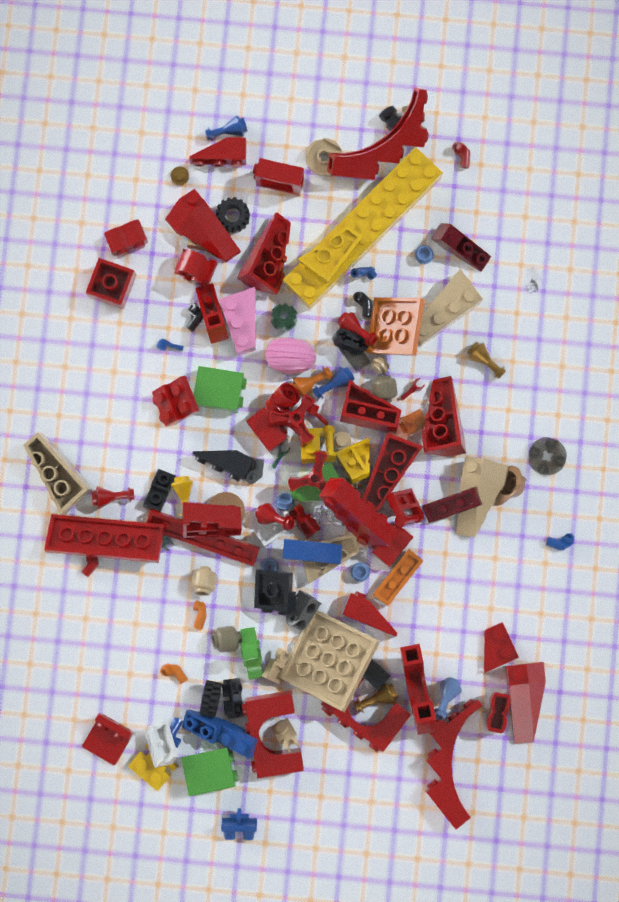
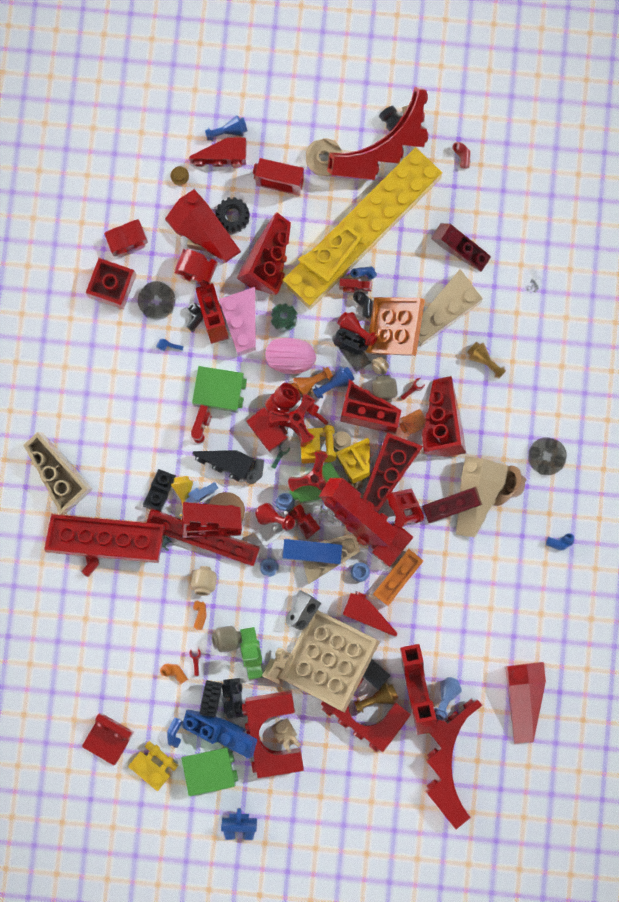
(102, 496): red piece -> none
(161, 744): white hinge -> none
(164, 308): none -> clear smoke plate
(175, 401): red plate -> none
(195, 661): none -> red hand
(198, 495): none -> medium blue plate
(202, 419): none -> red plate
(274, 591): black plate -> none
(352, 285): none -> red plate
(424, 254): medium blue plate -> none
(496, 718): red brick -> none
(497, 647): red wing -> none

